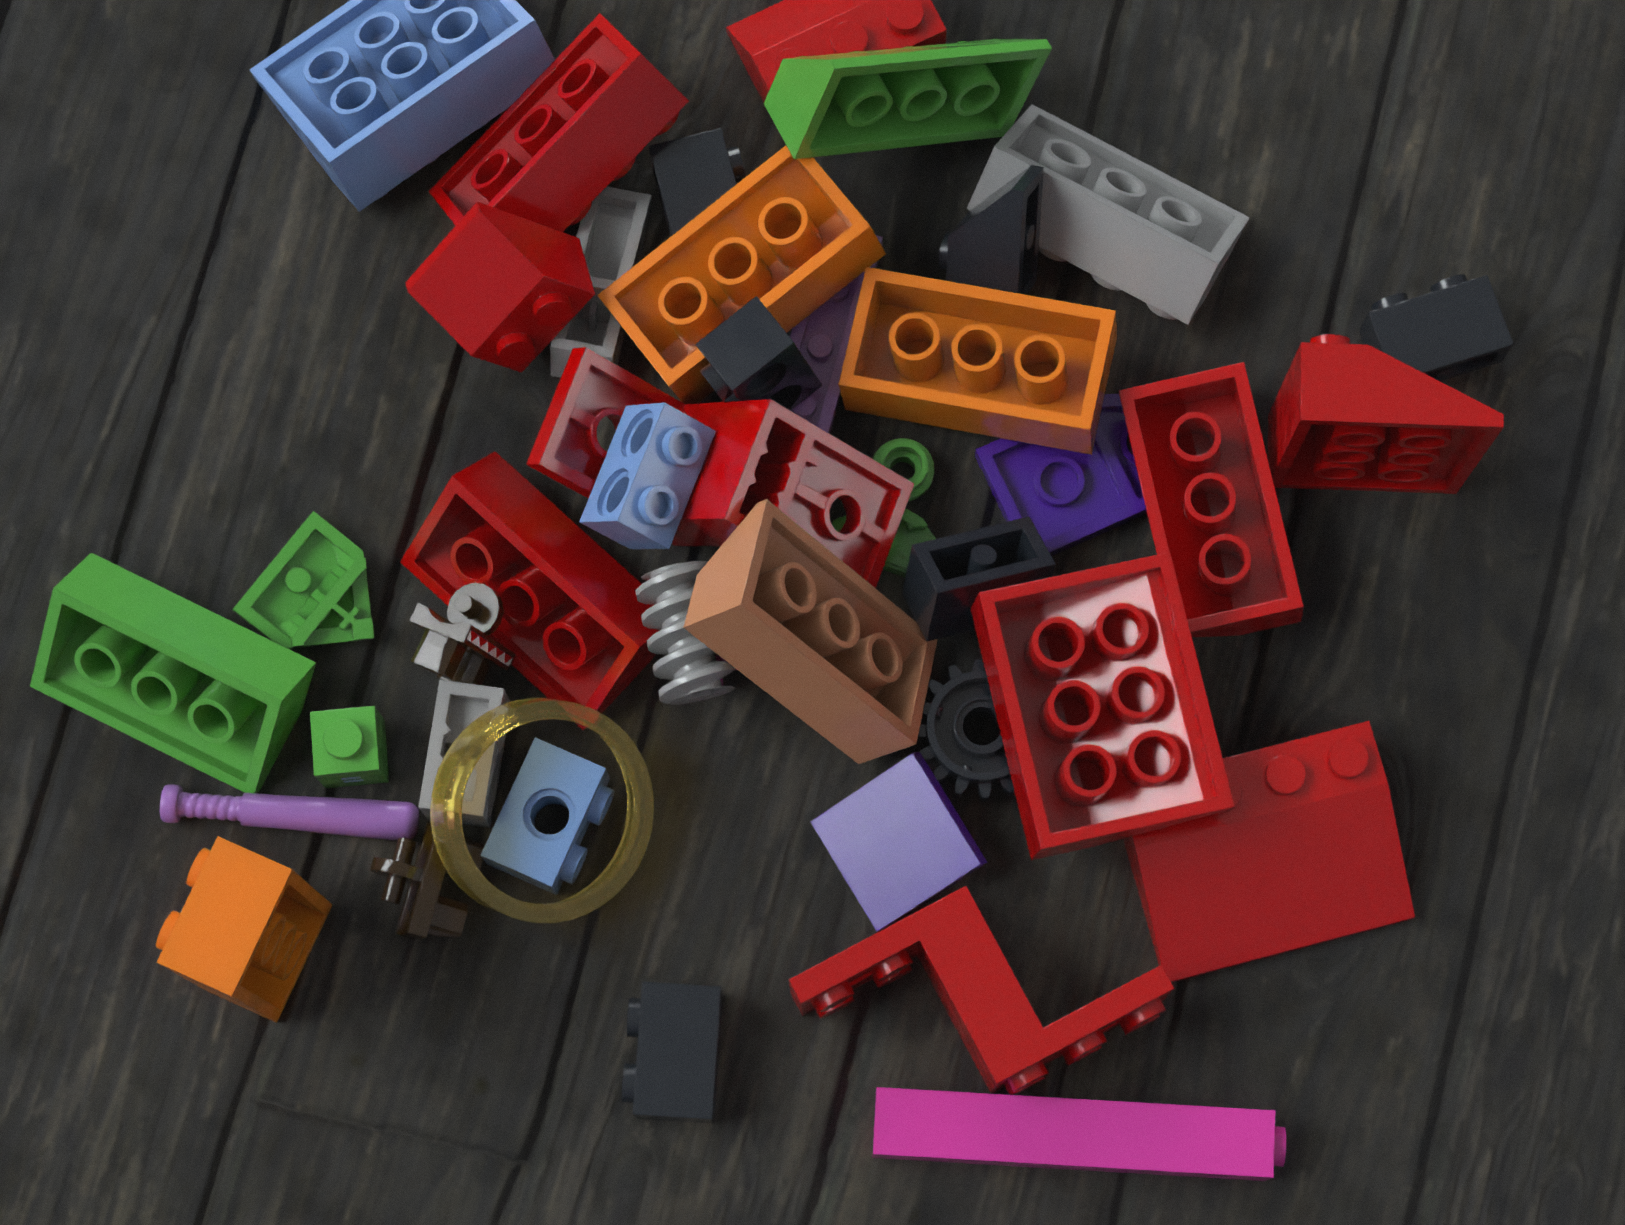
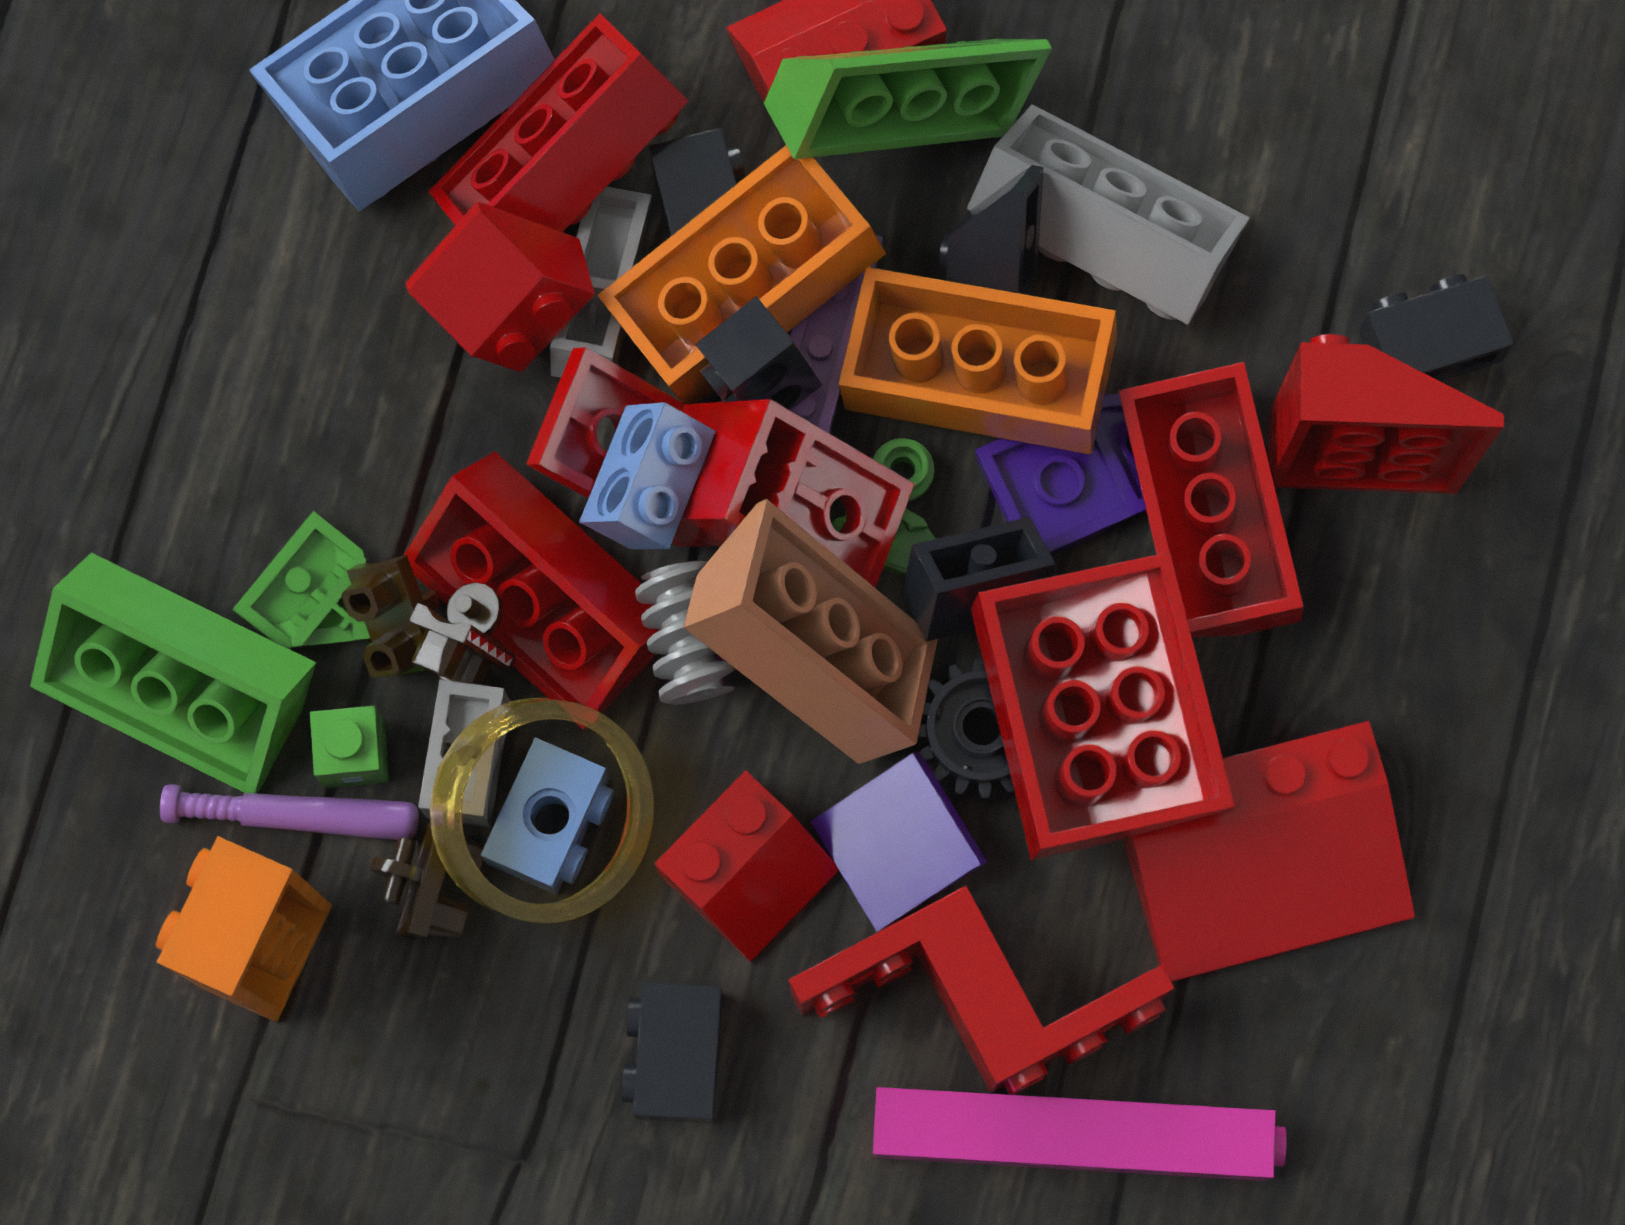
(385, 599): none -> dark brown hips
(747, 866): none -> red slope

